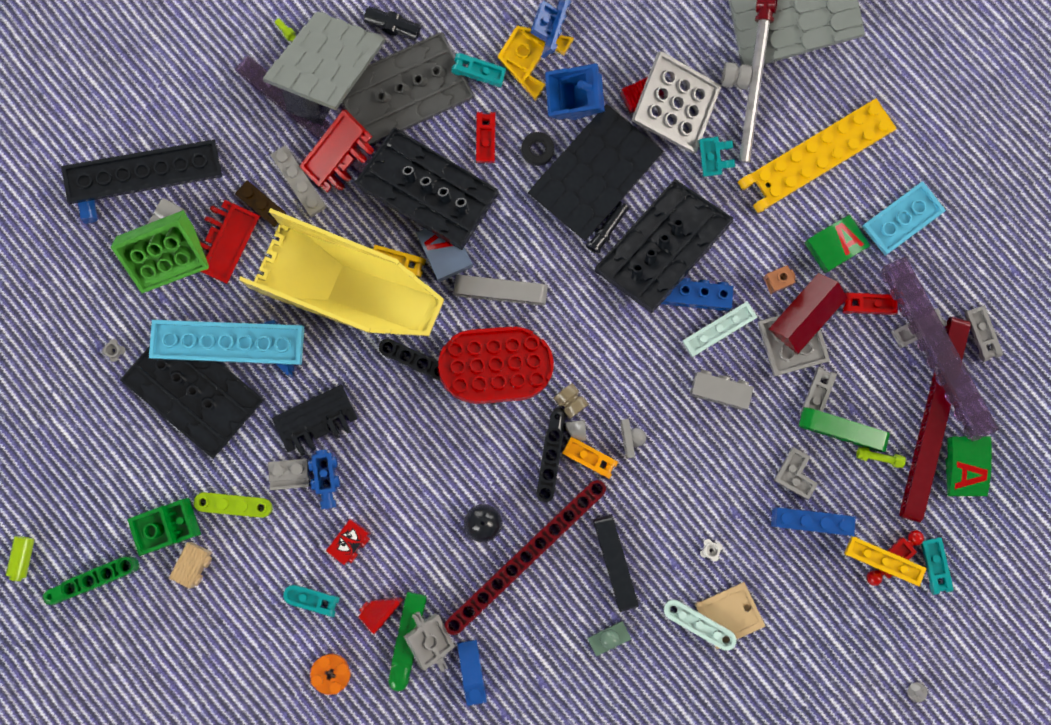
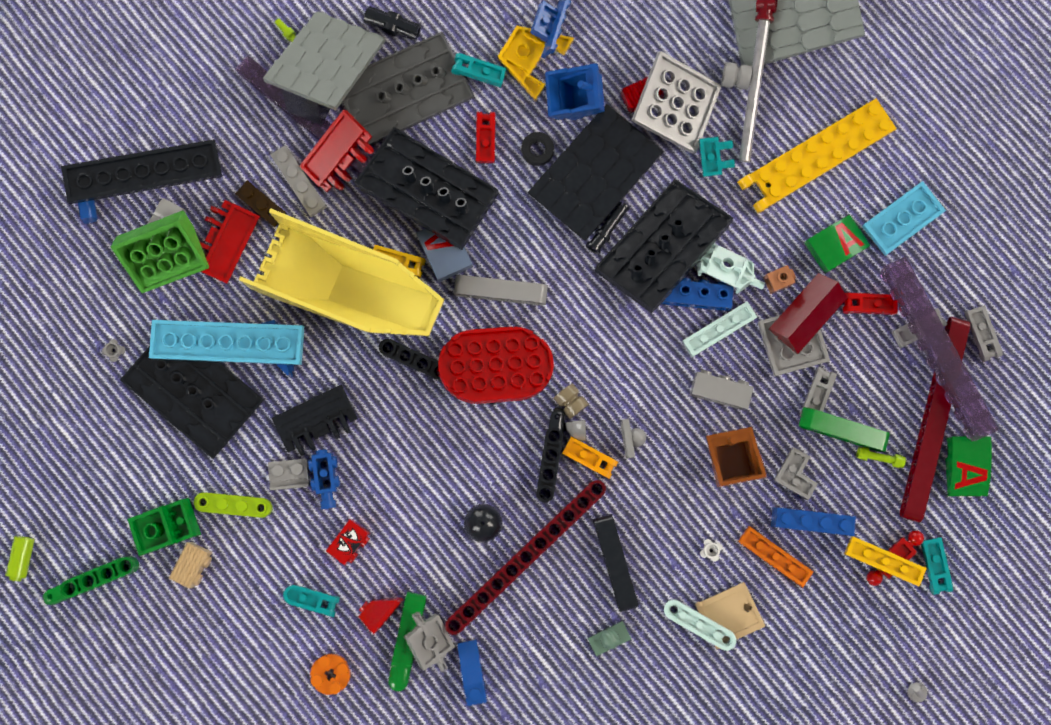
(735, 457): none -> dark orange piece
(738, 275): none -> light aqua plate
(775, 556): none -> orange tile

